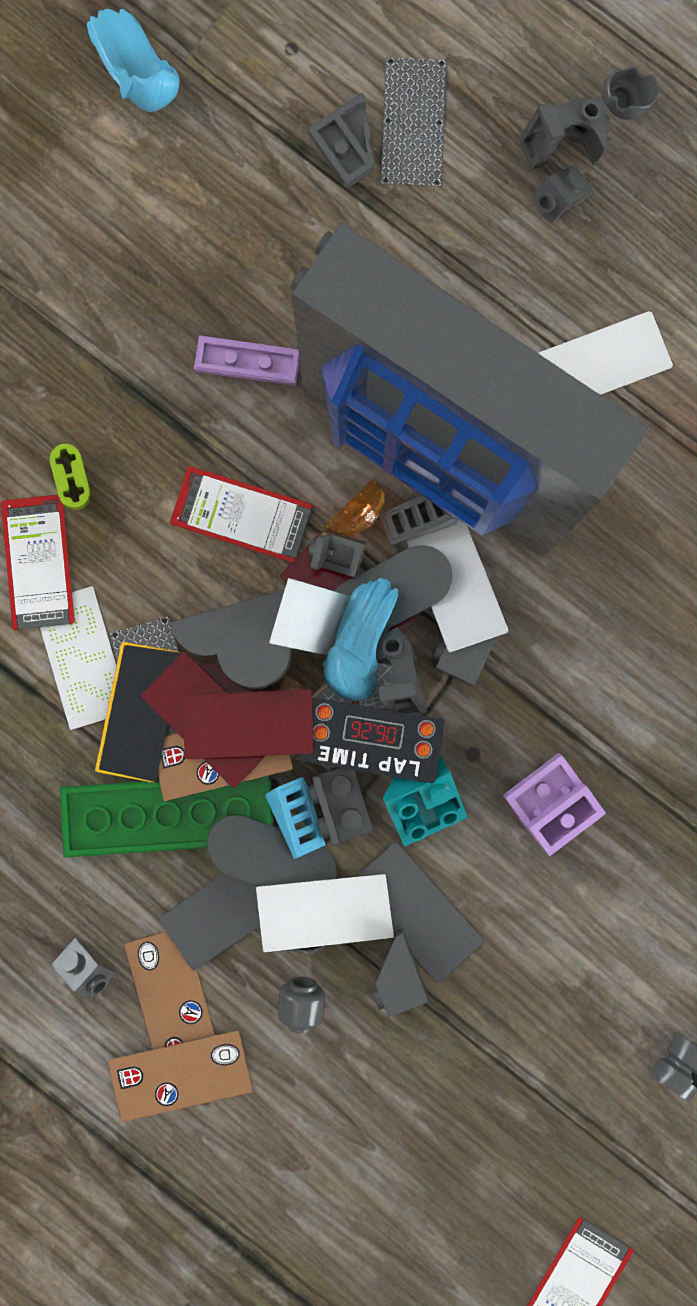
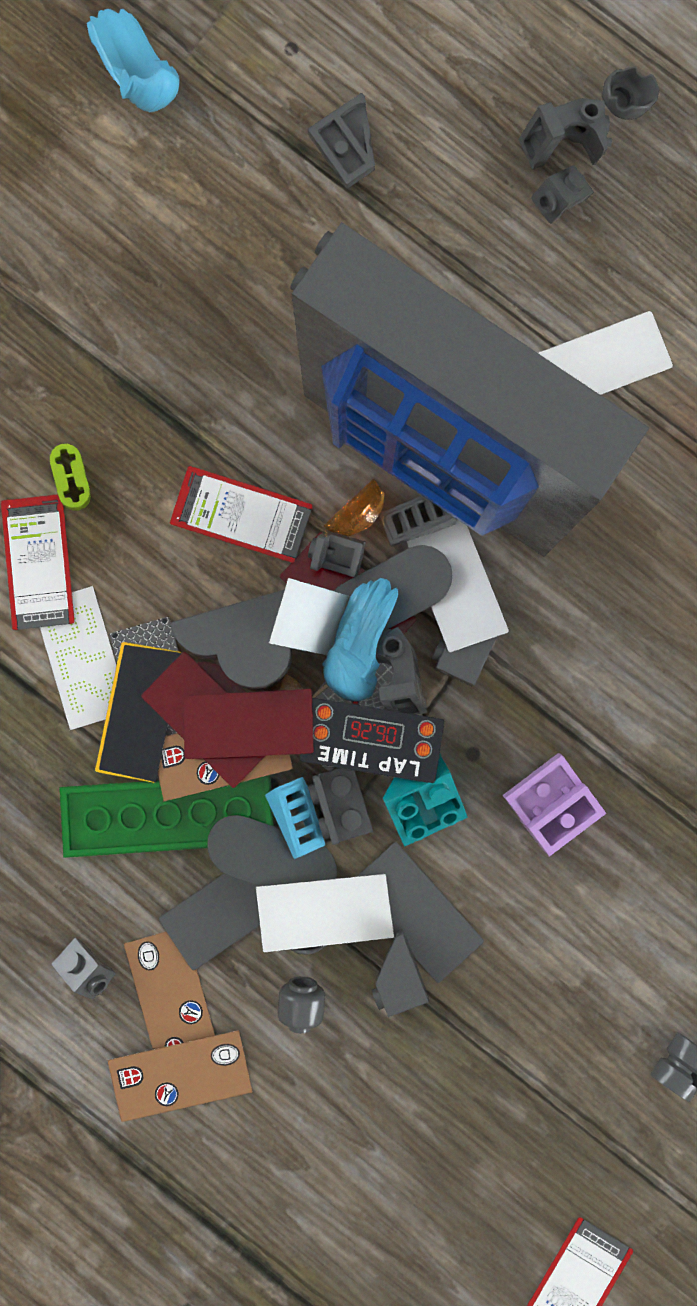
(247, 360): lavender tile -> none
(413, 121): flat silver sticker -> none

